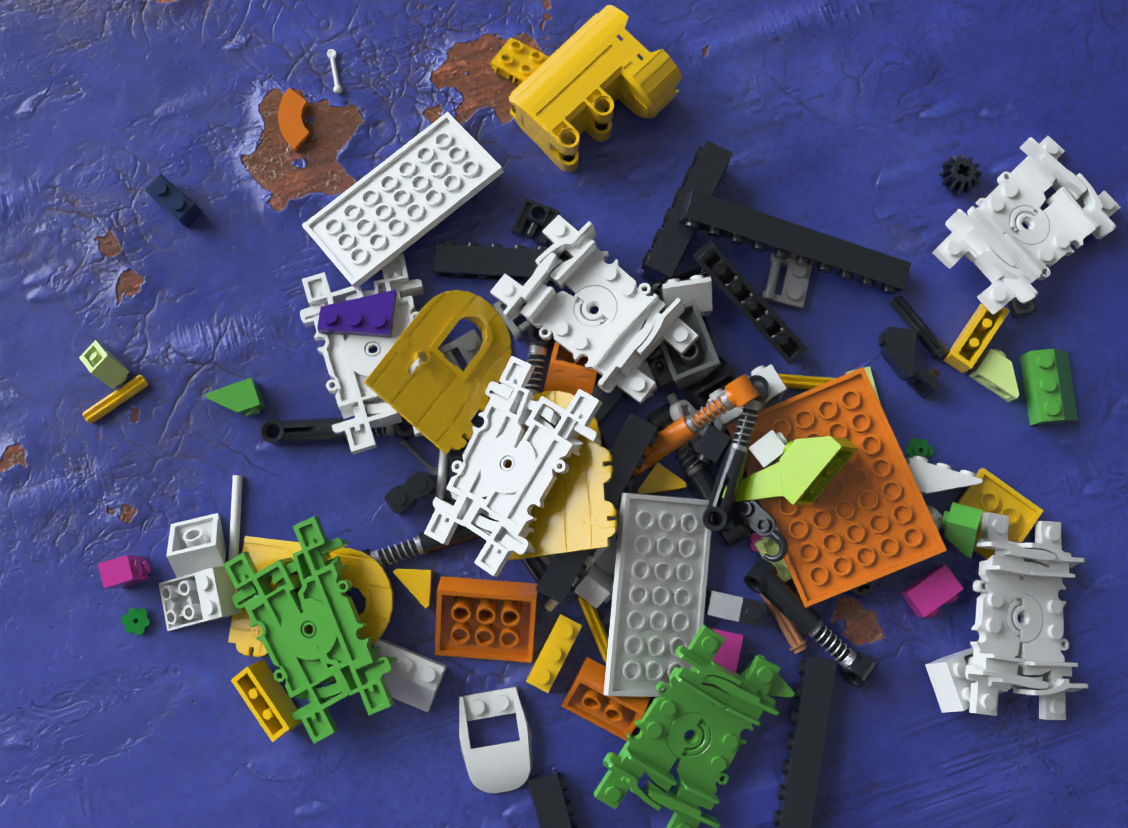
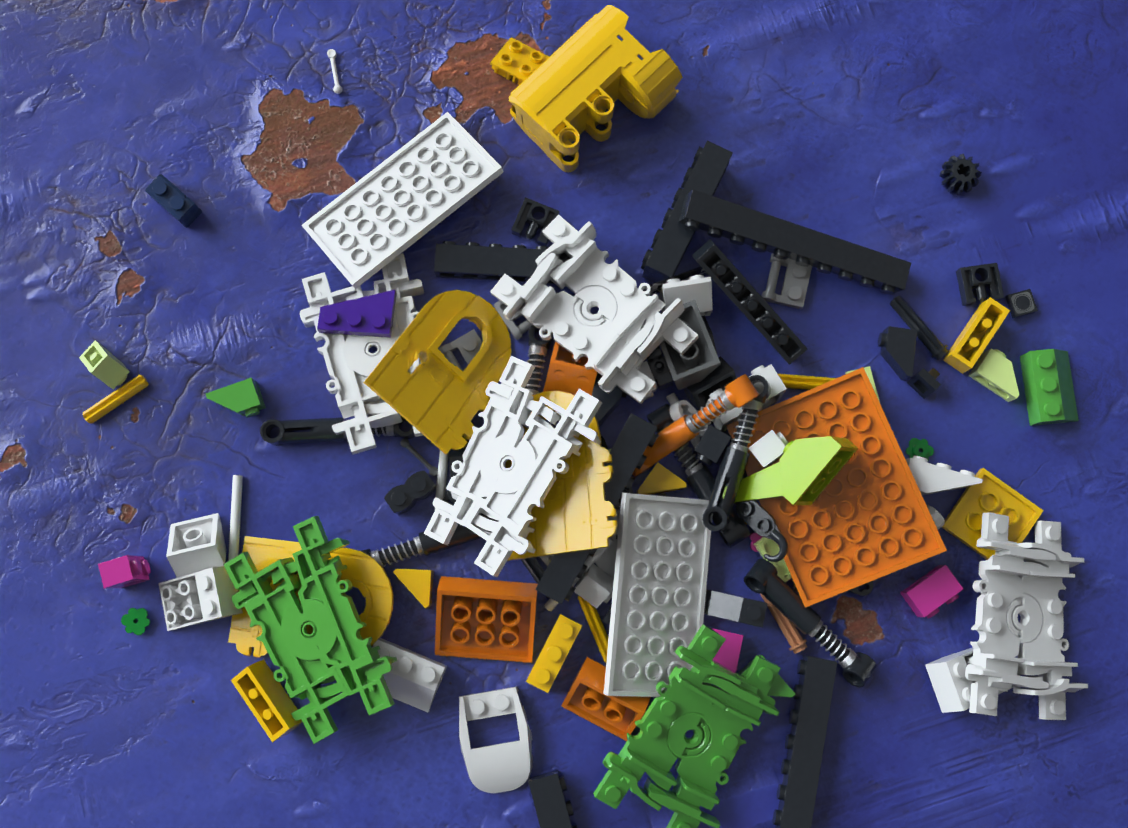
(291, 119): orange tile -> none
(962, 527): bright green slope -> none
(967, 281): none -> black brick
(1017, 255): white piece -> none

